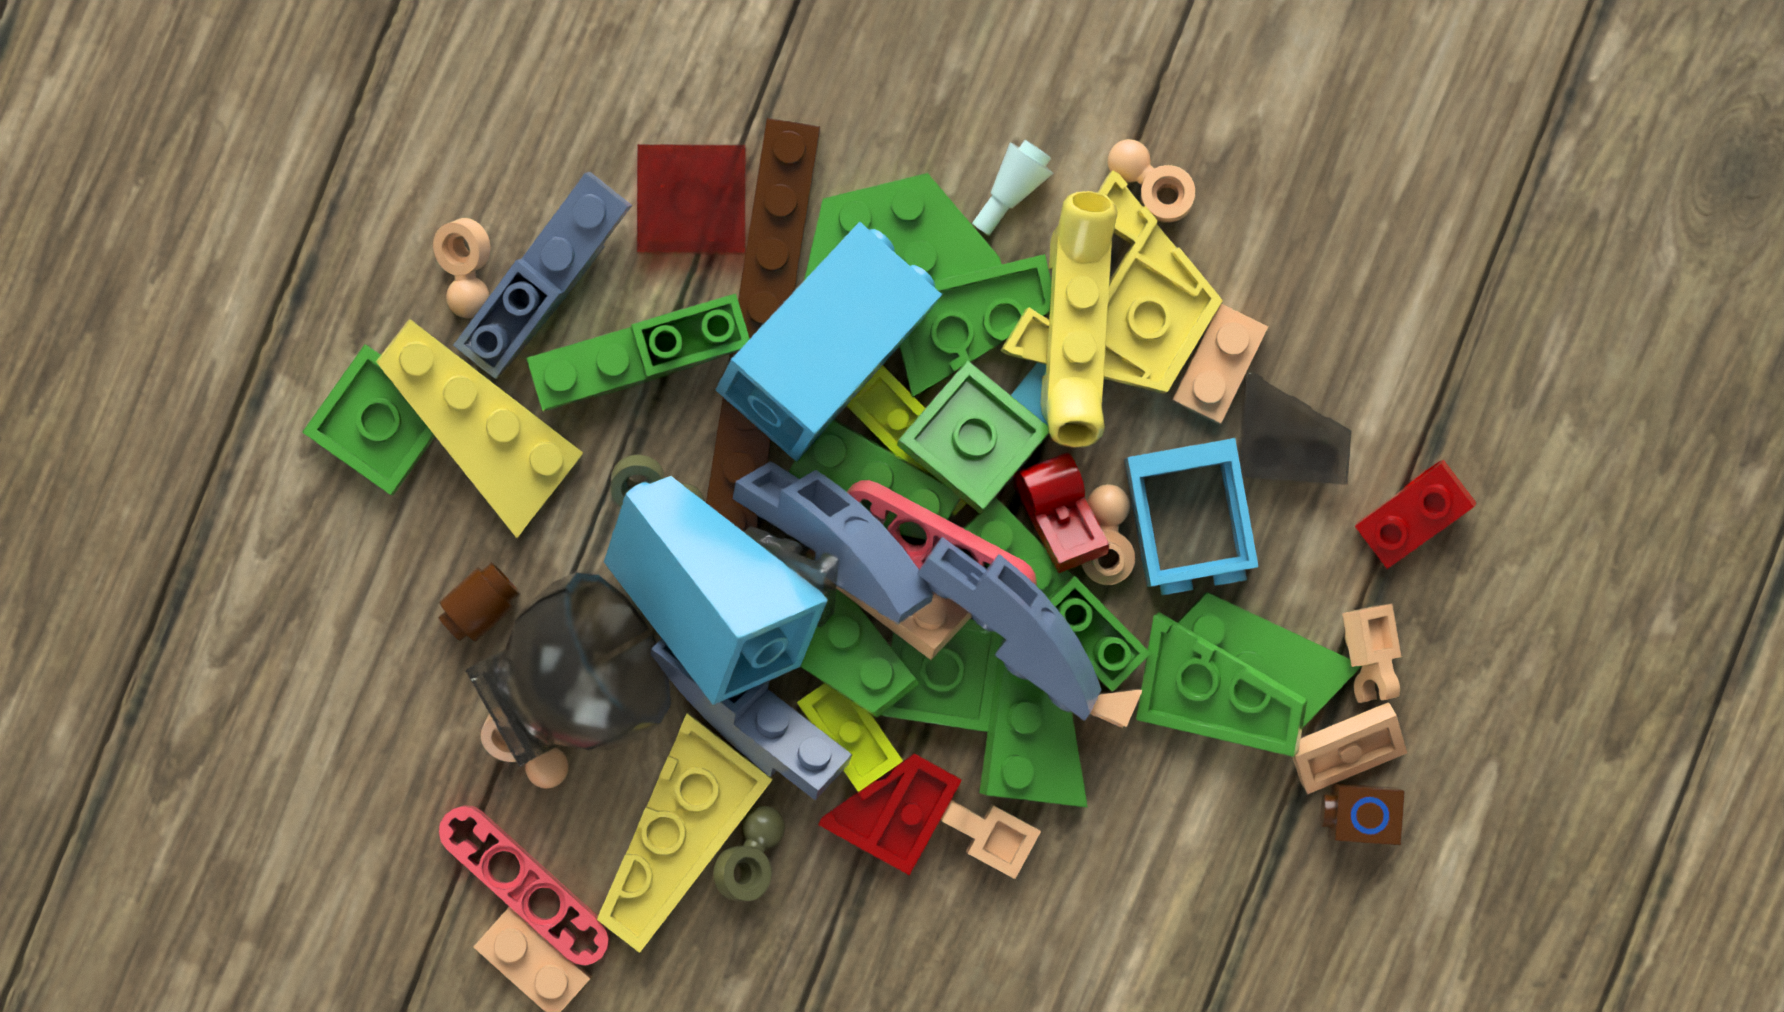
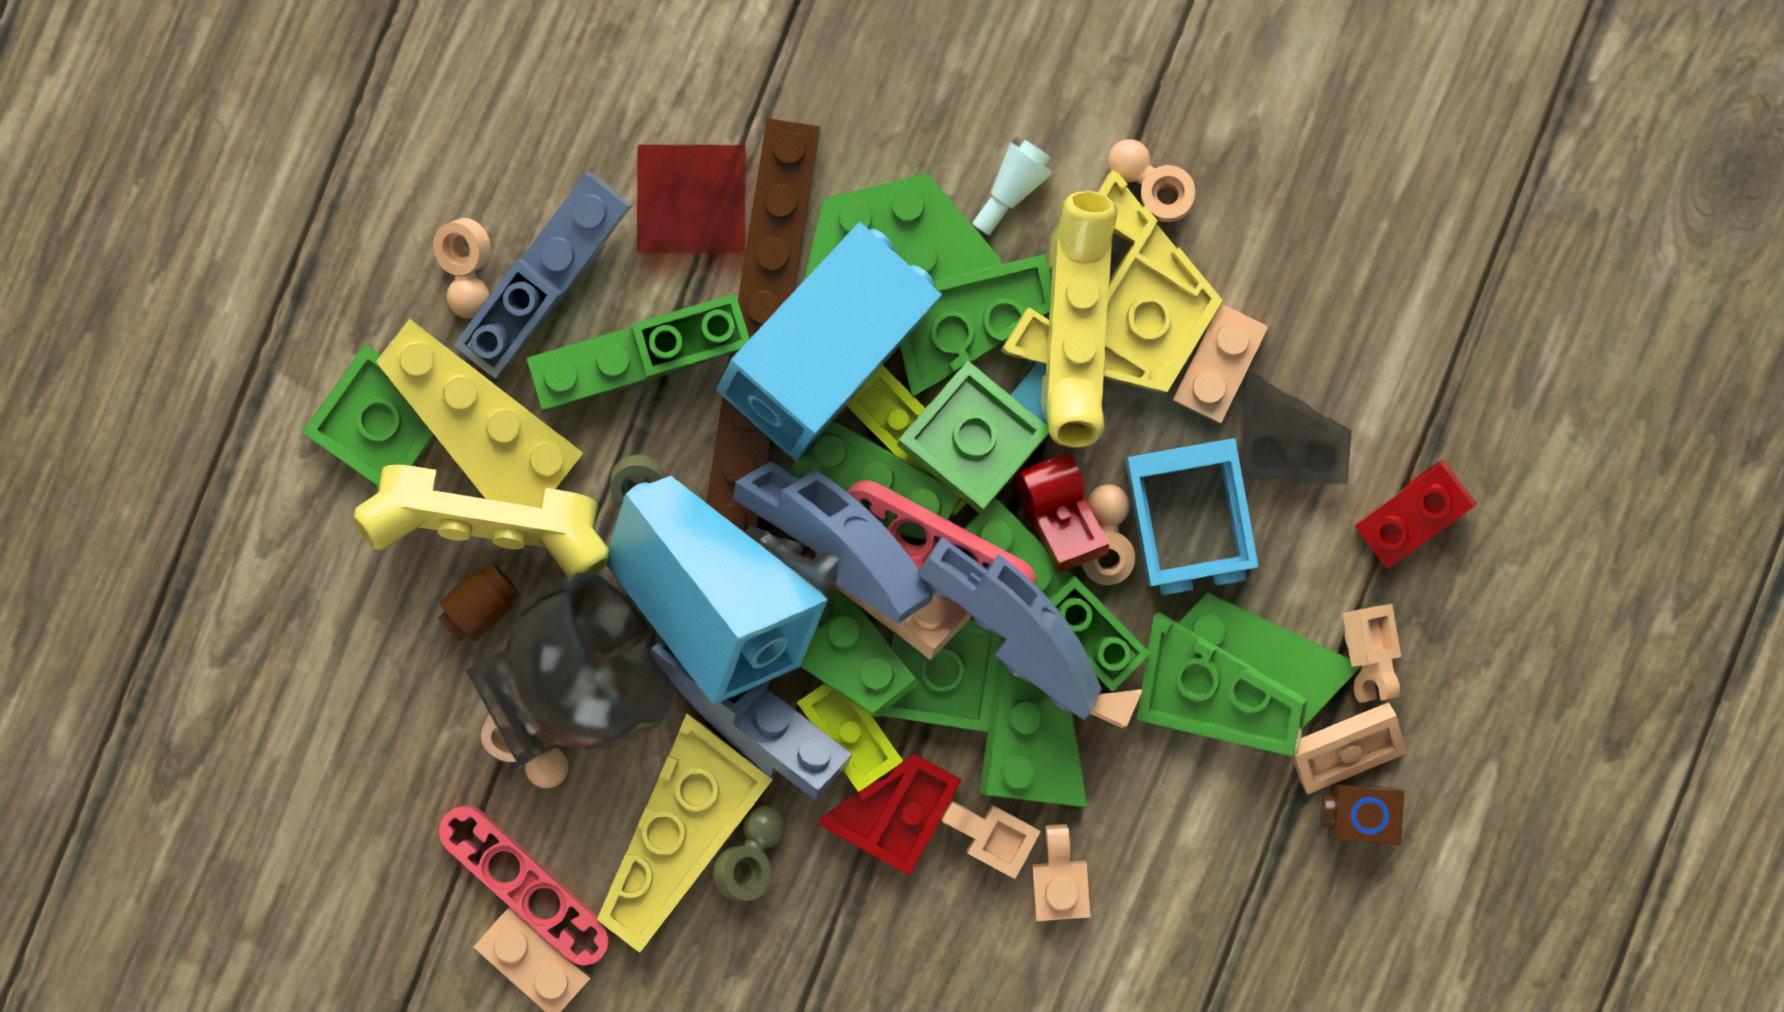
(409, 501): none -> light yellow plate
(1060, 885): none -> light nougat plate

